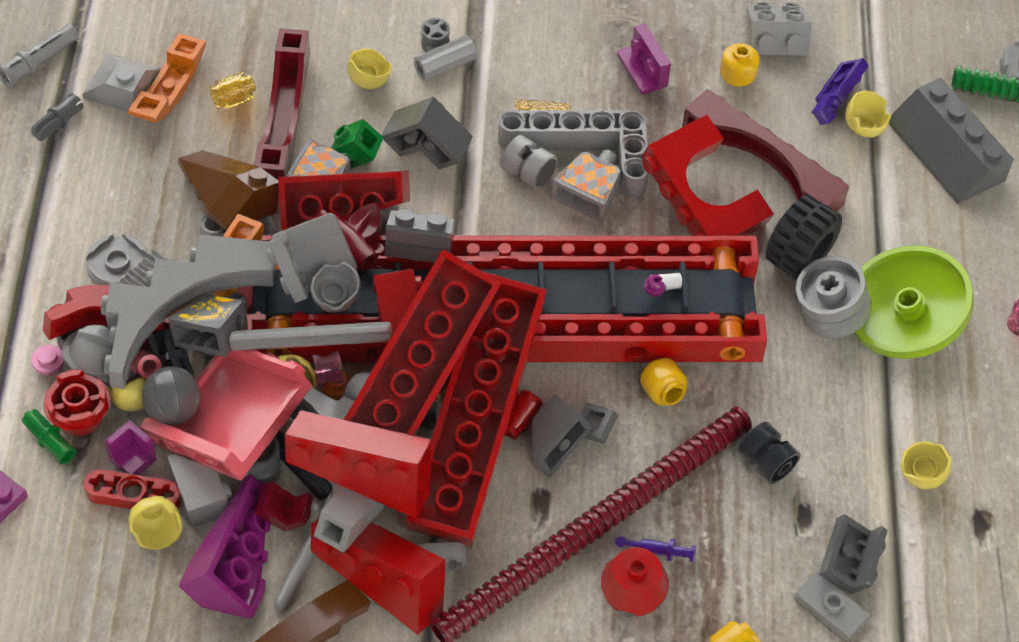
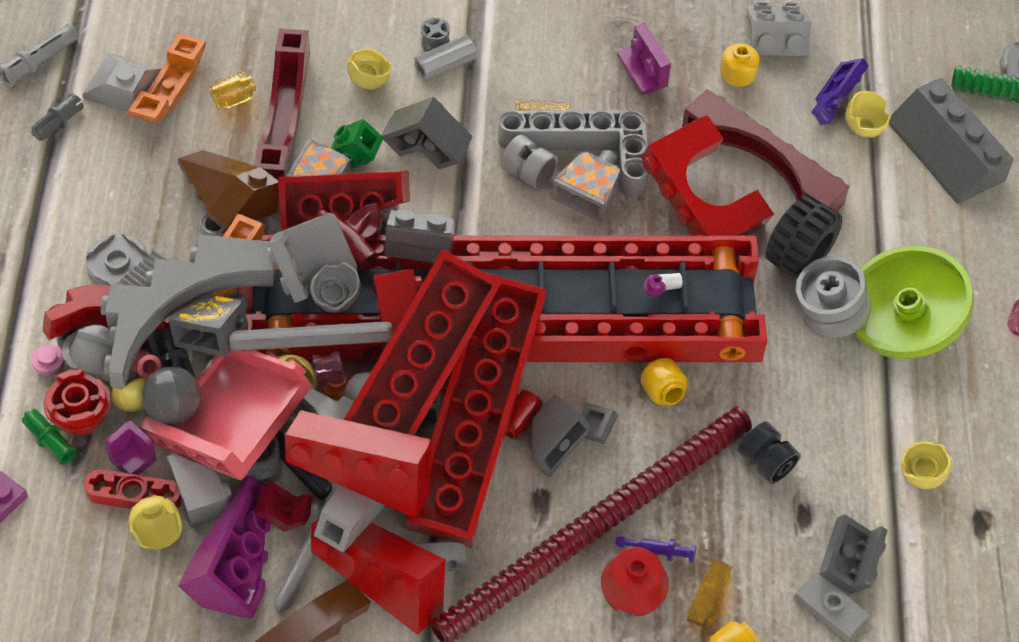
(710, 594): none -> clear yellow piece

